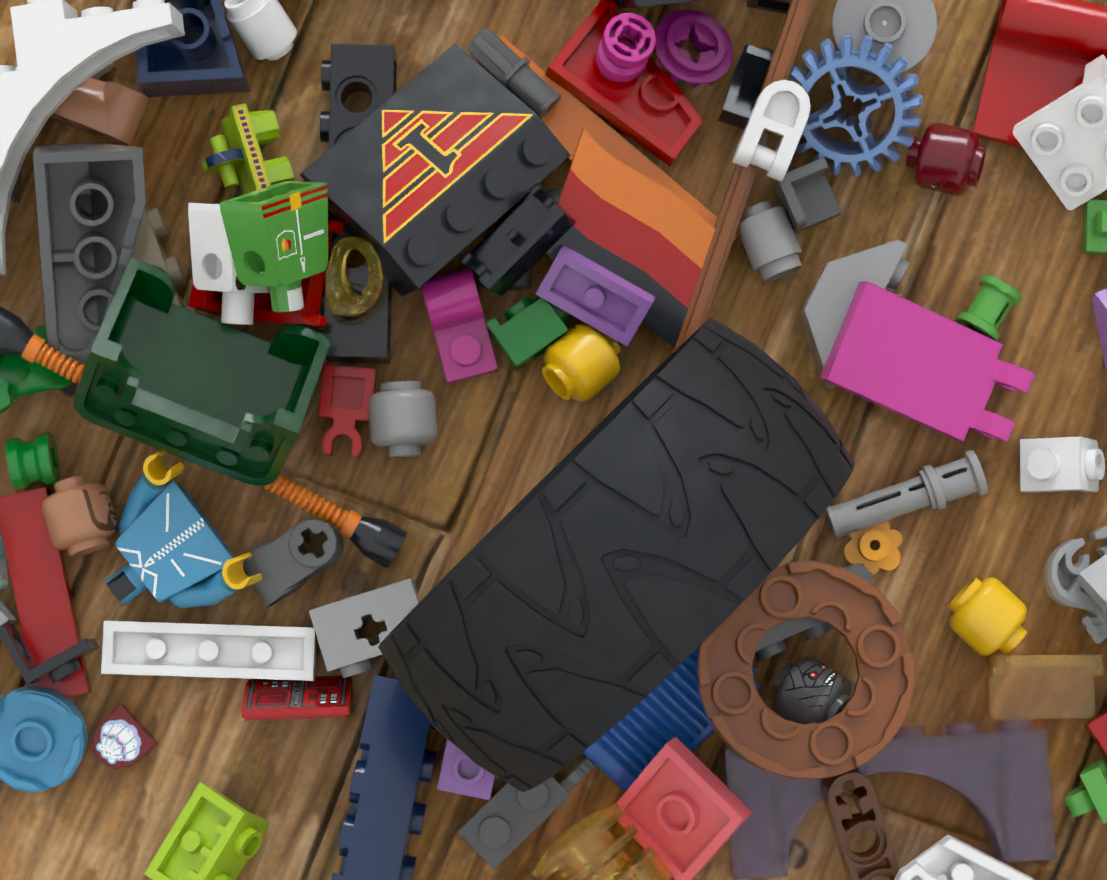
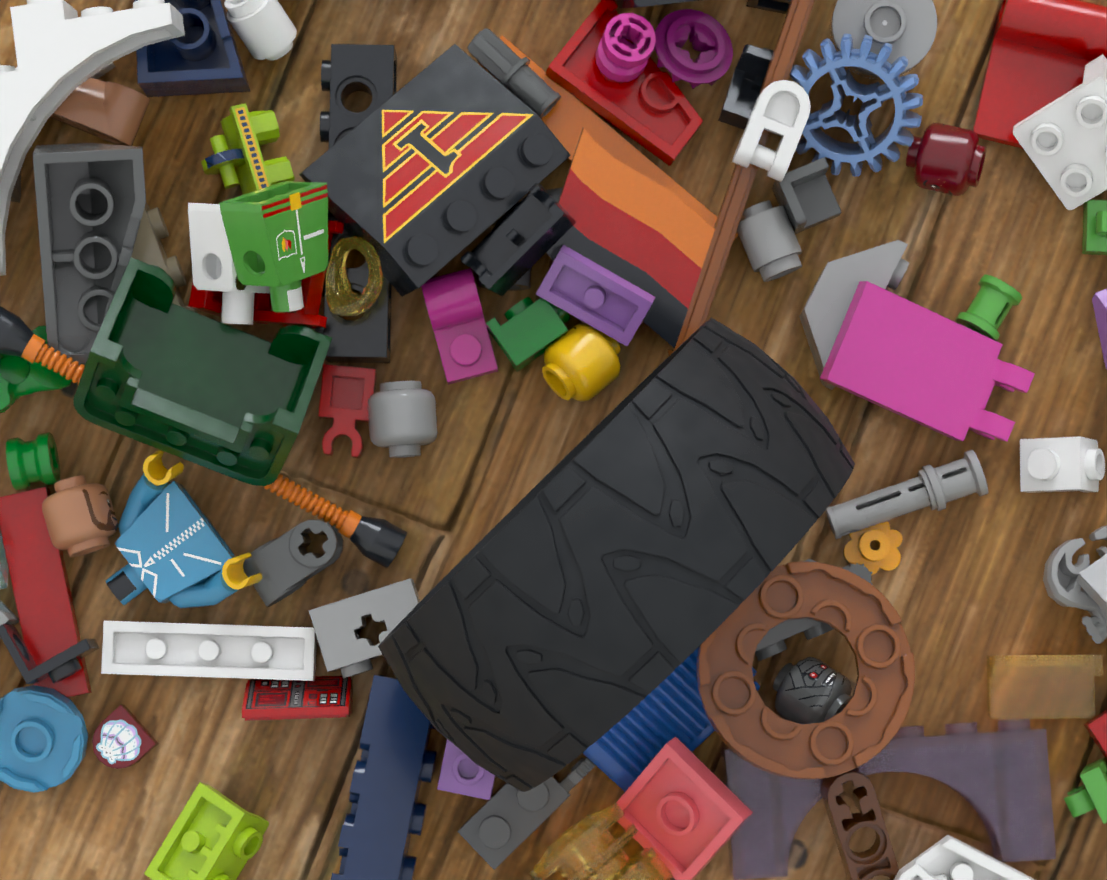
(988, 616): yellow head -> none

